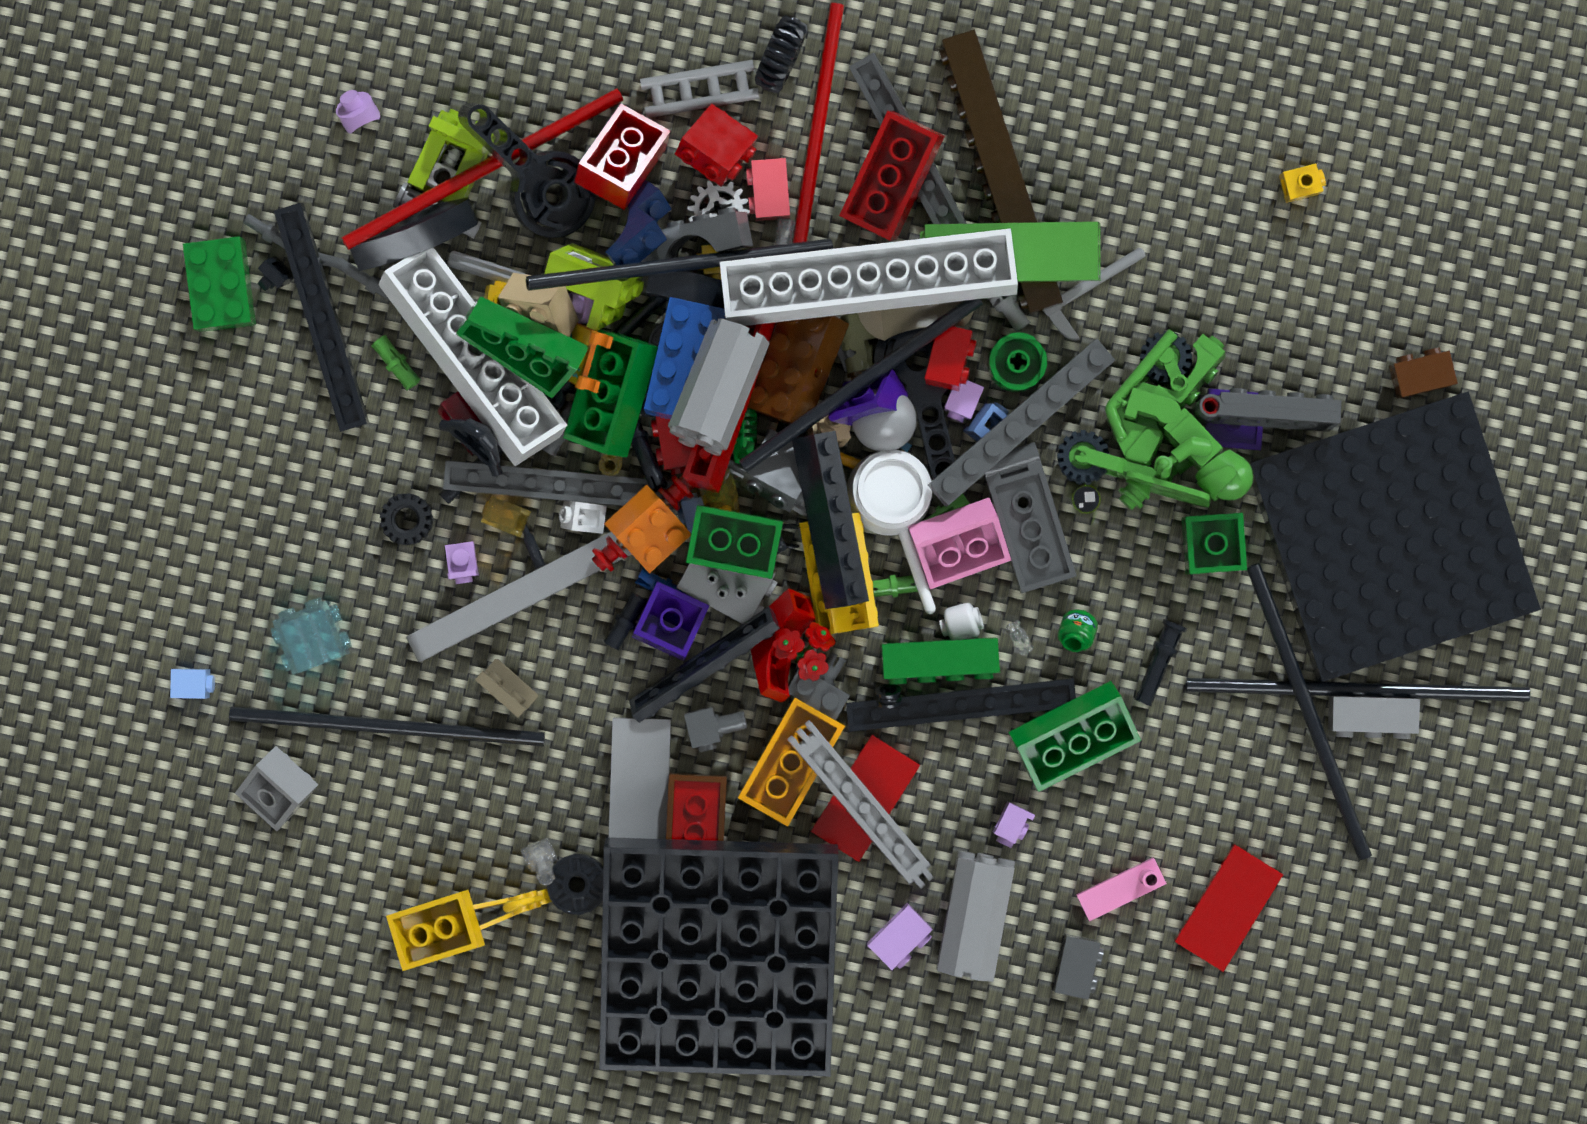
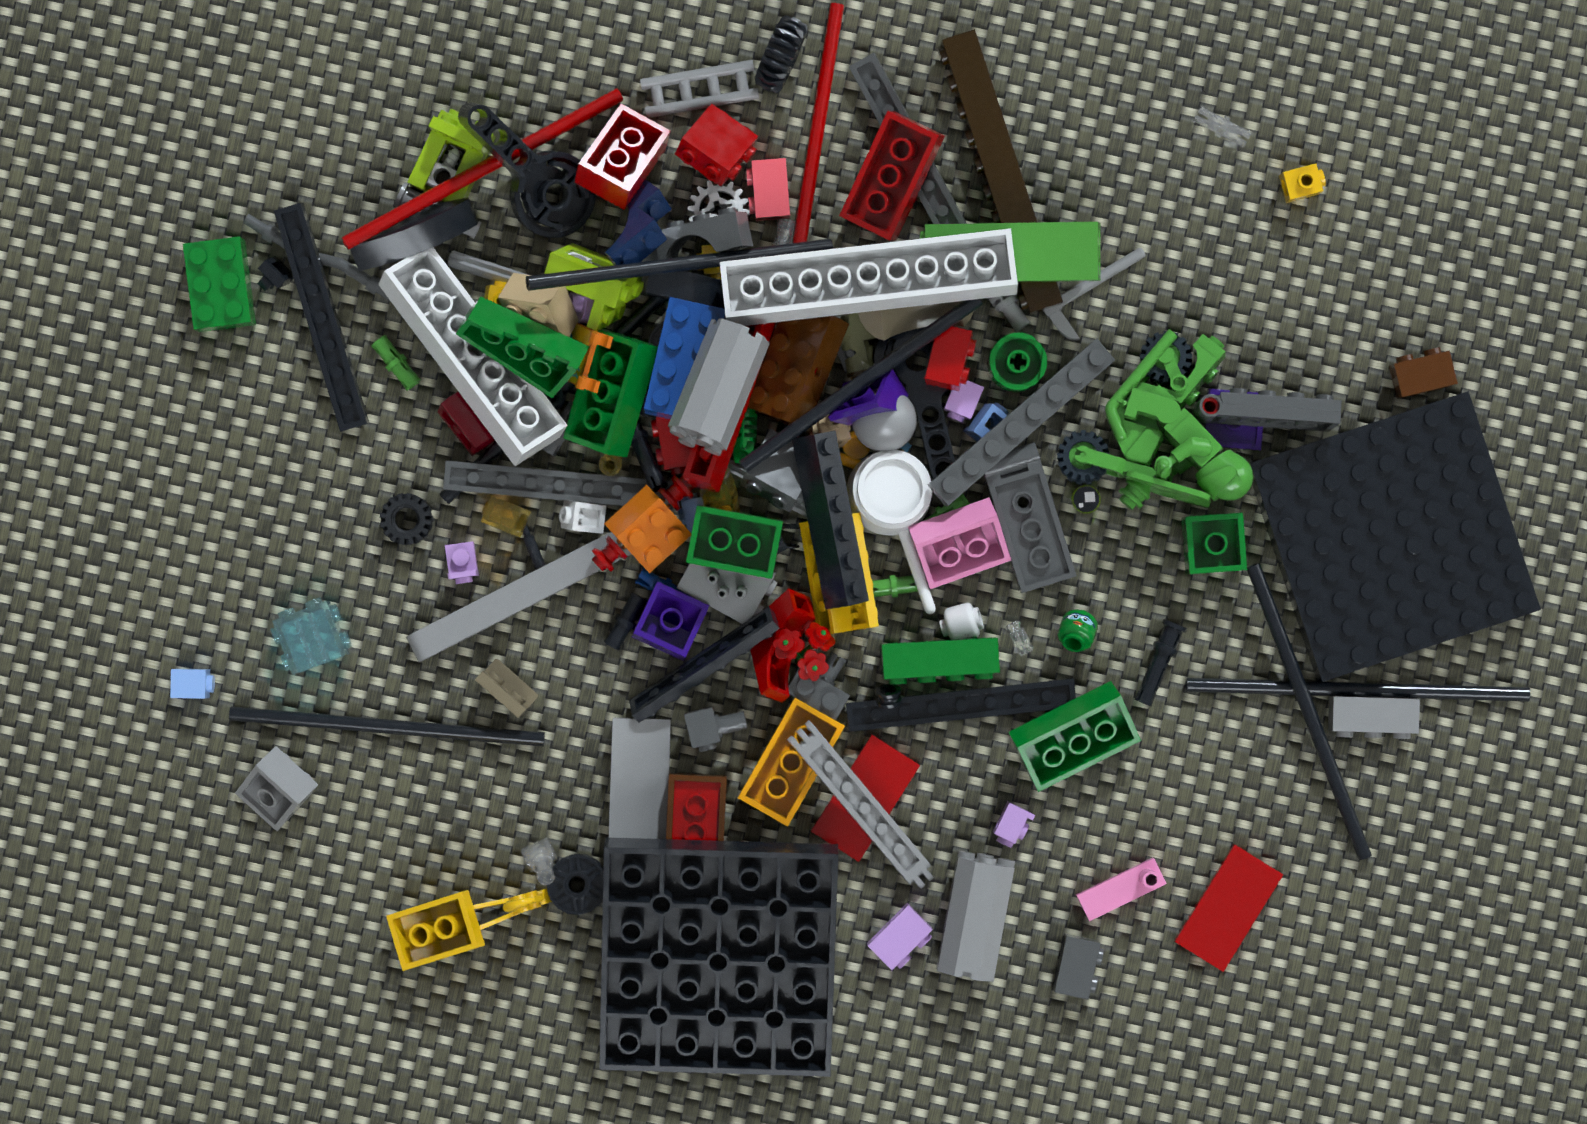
(356, 110): lavender piece -> none
(477, 439): black piece -> none
(855, 448): none -> light orange tile
(1222, 126): none -> clear pin

